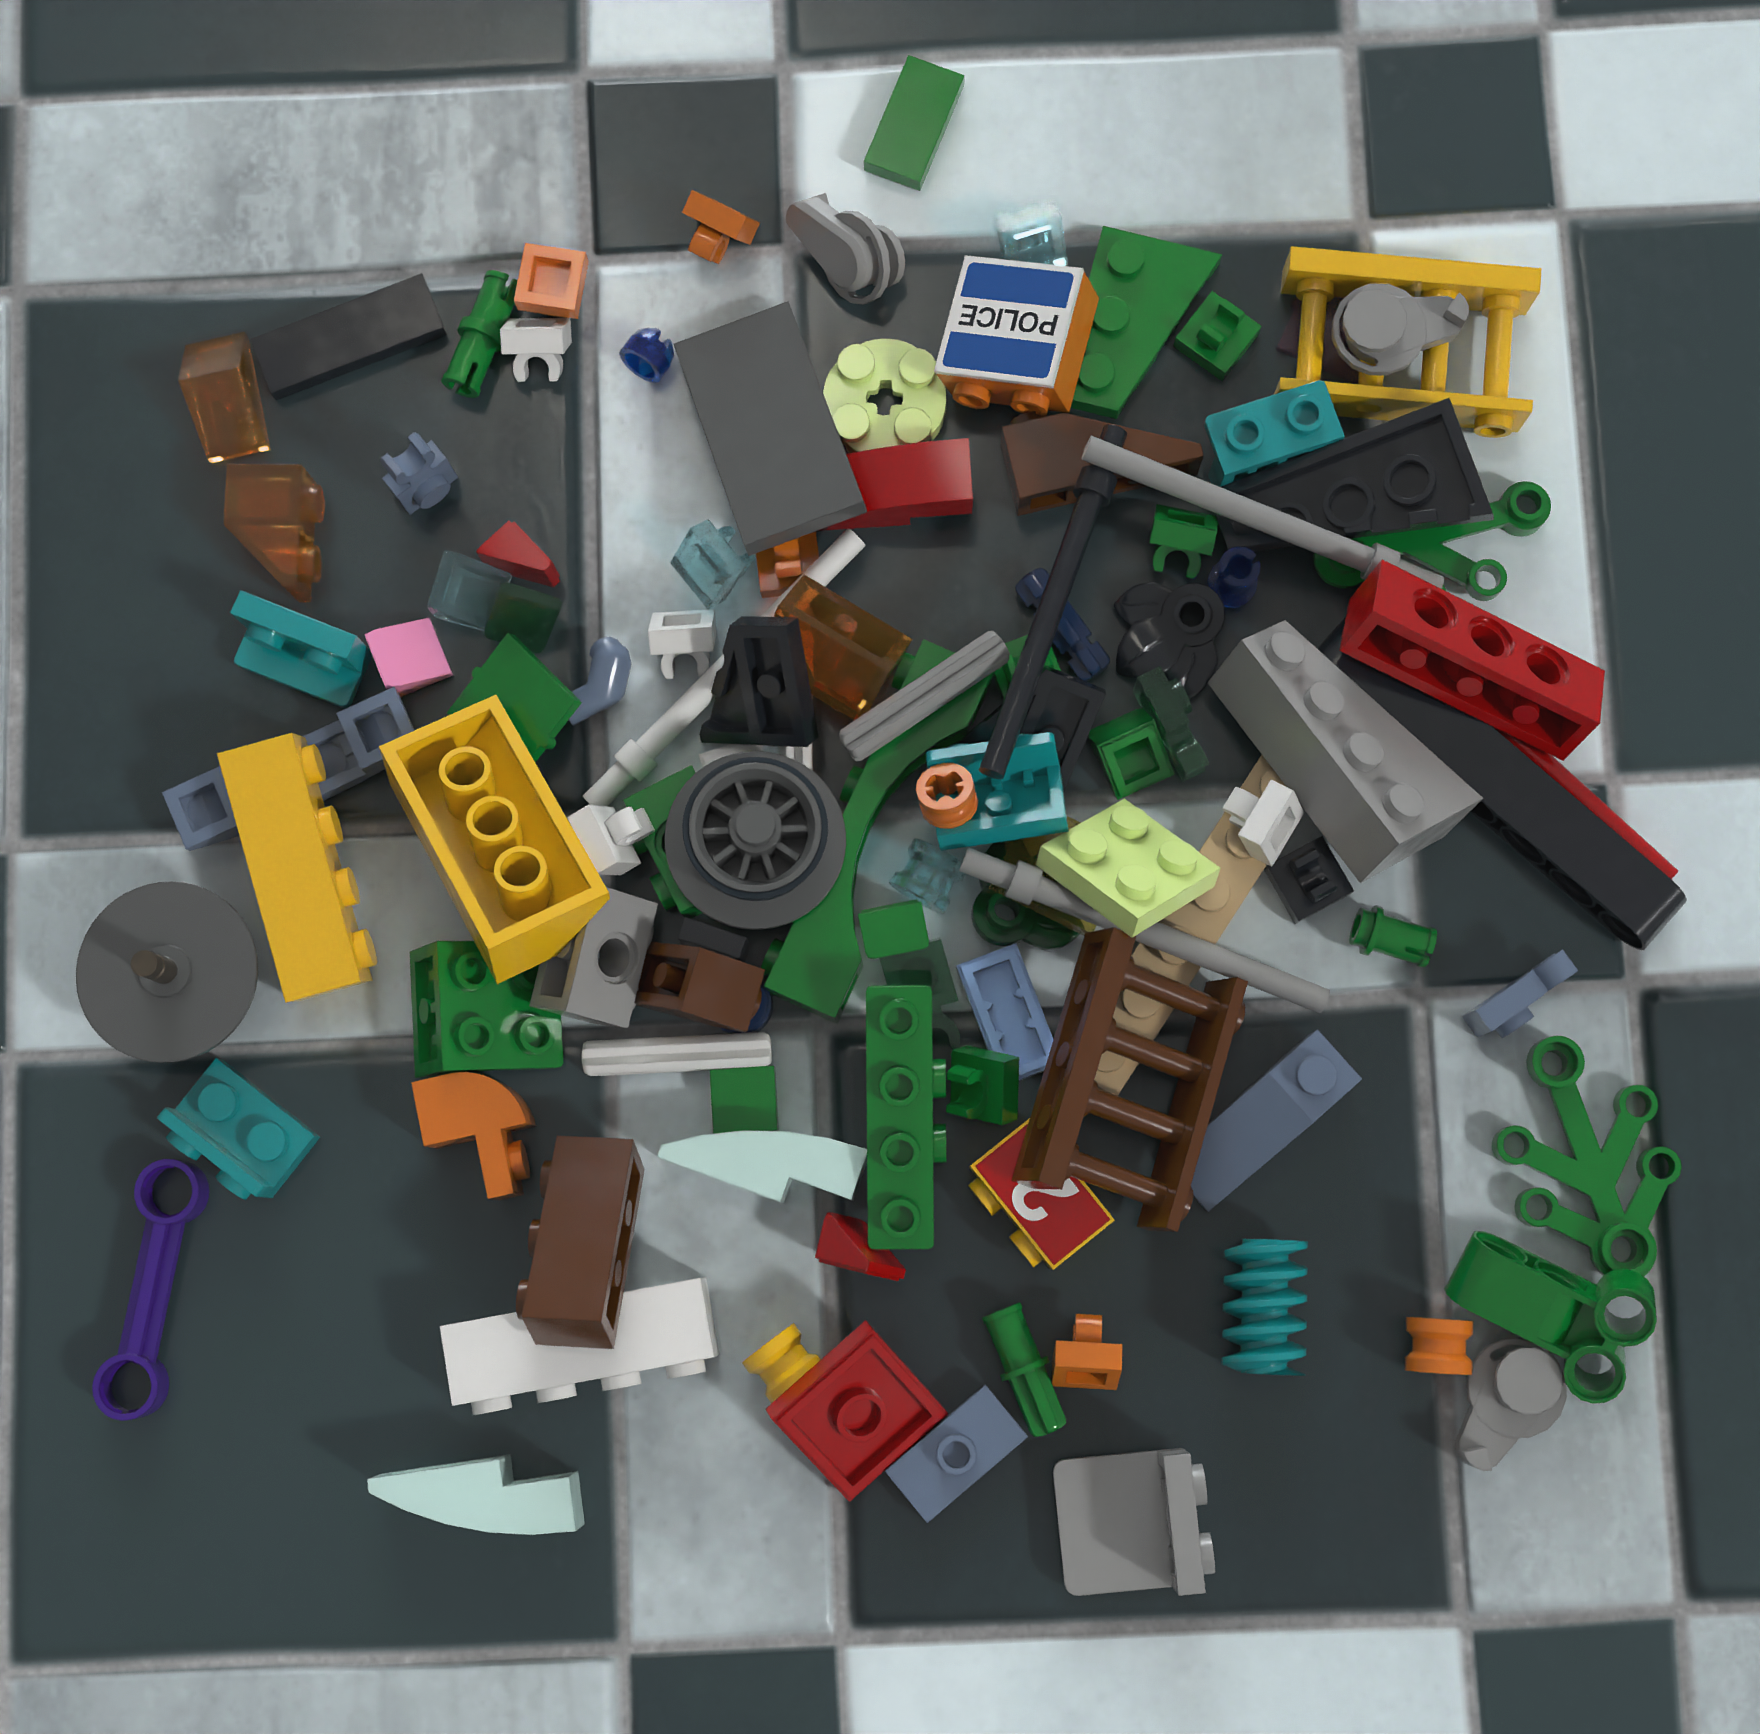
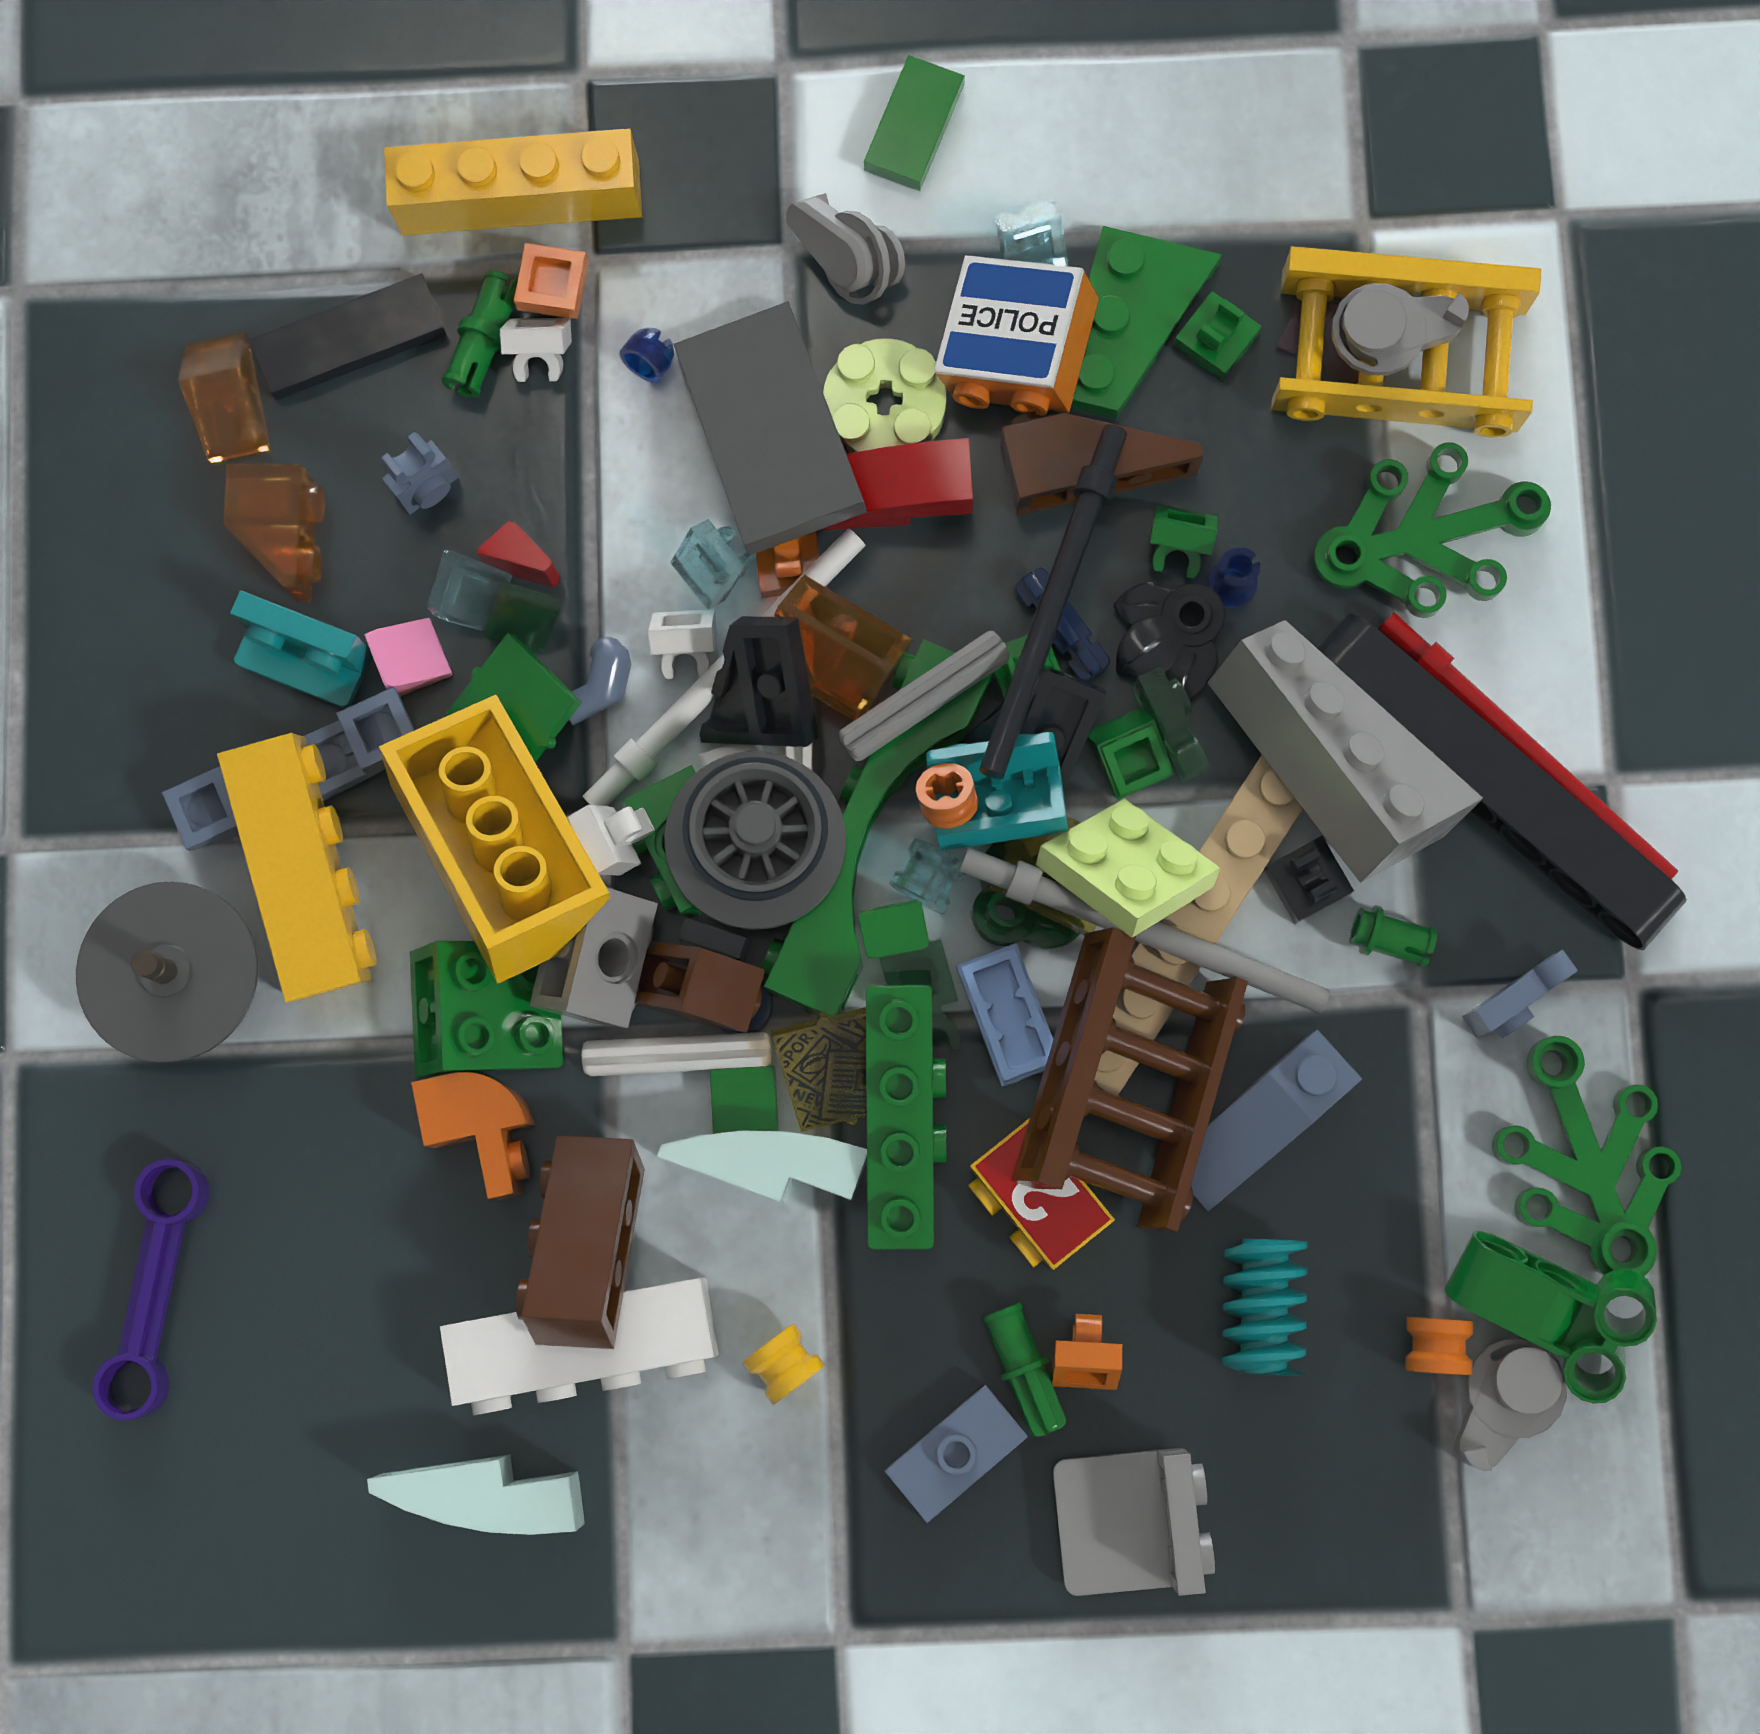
(239, 1132): teal bracket -> none
(513, 182): none -> yellow brick
(716, 226): orange tile -> none
(825, 1068): none -> clear yellow piece
(845, 1245): red slope -> none
(856, 1411): red tile -> none
(984, 1085): green tile -> none
(1247, 511): light grey bar -> none
(1266, 820): white tile -> none
(1271, 431): teal bracket -> none
(1372, 483): black wing -> none
(1473, 660): red brick -> none

